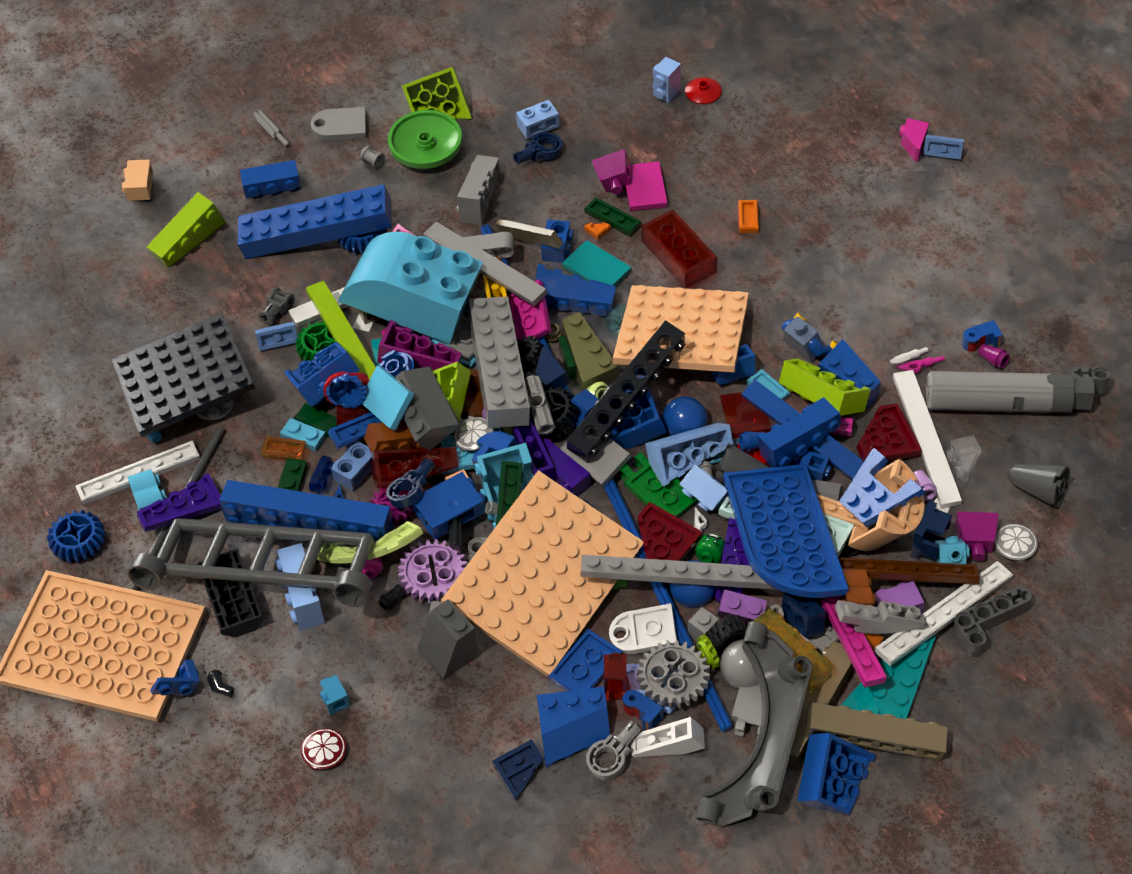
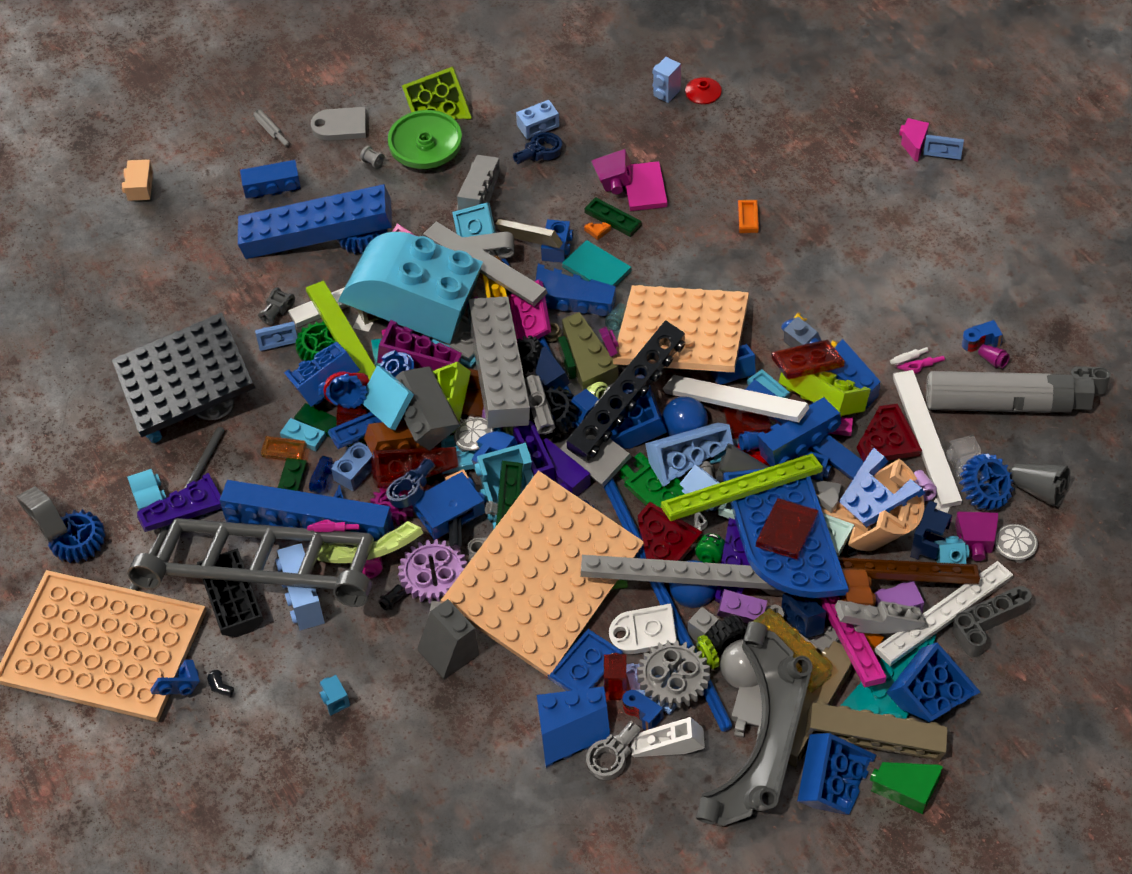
(43, 512): none -> dark grey beam
(117, 480): white tile -> none
(186, 230): lime wedge -> none
(323, 749): dish -> none
(329, 526): none -> dark pink hand
(474, 221): none -> medium azure tile
(518, 767): dark blue wing -> none
(609, 340): none -> magenta plate
(679, 249): clear red brick -> none
(737, 398): none -> white tile
(741, 487): none -> lime tile
(787, 528): none -> clear red tile
(807, 359): none -> clear red tile
(829, 499): none -> light grey tile
(906, 783): none -> green slope
(931, 684): none -> blue wedge
(988, 495): none -> blue gear

